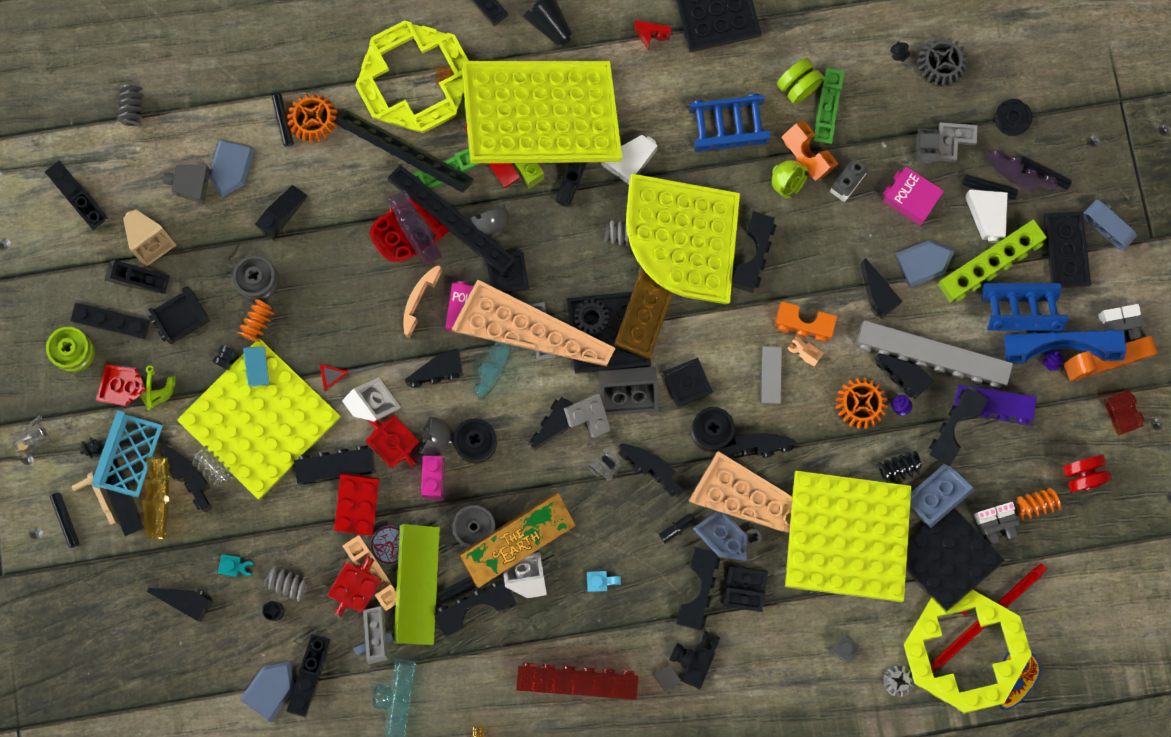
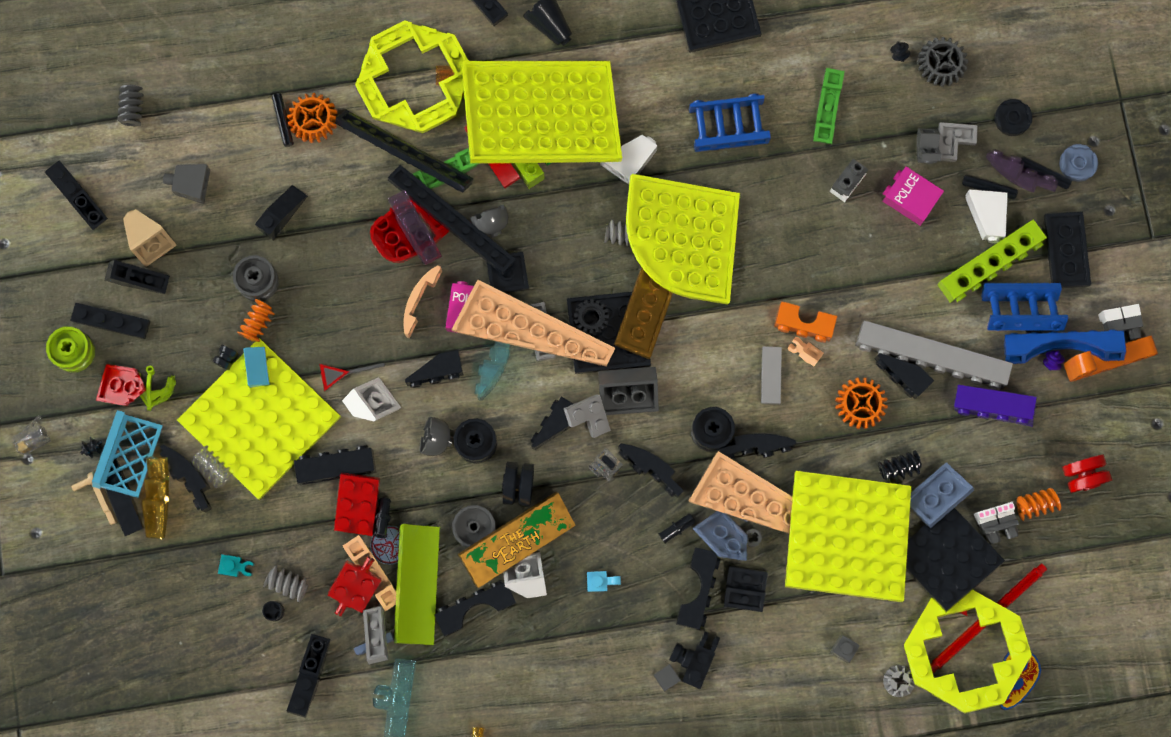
(64, 520): black axle -> none
(179, 316): black panel -> none
(189, 602): black slope -> none
(230, 167): sand blue tile -> none
(270, 690): sand blue tile -> none
(382, 518): none -> black pin
(392, 441): red plate -> none
(433, 478): dark pink brick -> none
(456, 589): black axle -> none
(516, 483): none -> black wheel
(568, 188): black piece -> none
(577, 682): clear red brick -> none
(647, 30): red slope -> none
(687, 382): black plate -> none
(759, 230): black arch -> none
(788, 177): lime cylinder -> none
(798, 141): orange arch -> none
(800, 81): lime wheel -> none
(880, 294): black slope -> none
(901, 405): dark purple wheel -> none
(924, 262): sand blue tile -> none
(970, 404): black arch -> none
(1078, 162): none -> sand blue tile
(1109, 225): sand blue beam -> none
(1124, 412): clear red brick -> none

